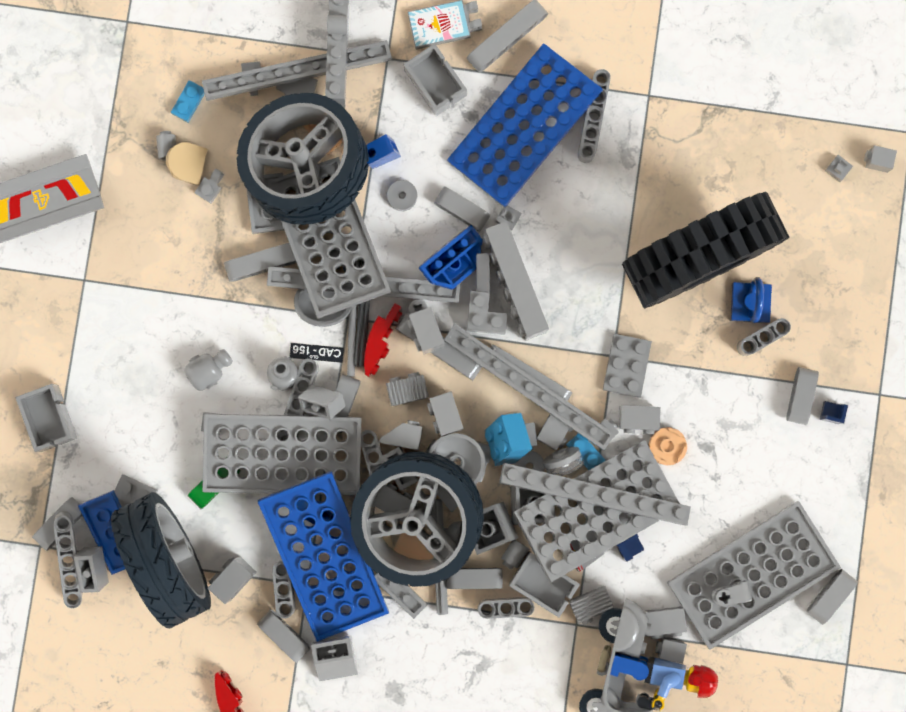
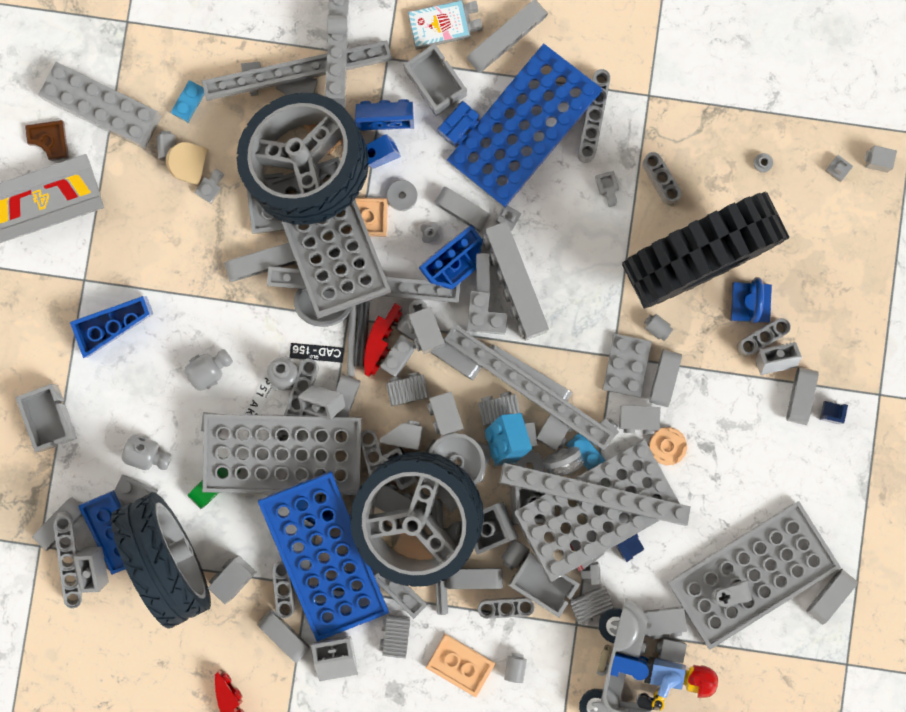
(49, 137): none -> reddish brown tile
(100, 105): none -> light grey brick
(107, 325): none -> blue wedge
(143, 453): none -> light grey piece
(260, 397): none -> white sticker
(374, 215): none -> light nougat tile
(384, 115): none -> blue slope
(396, 636): none -> light grey brick
(398, 356): none -> light grey brick
(426, 236): none -> light grey plate
(458, 124): none -> blue brick
(460, 665): none -> light nougat tile
(492, 408): none -> light grey brick
(515, 668): none -> light grey brick
(593, 574): none -> light grey tile
(607, 185): none -> light grey plate
(658, 327): none -> light grey brick
(661, 169): none -> light grey beam
(665, 378): none -> light grey beam
(757, 162): none -> light grey plate
(778, 358): none -> light grey brick

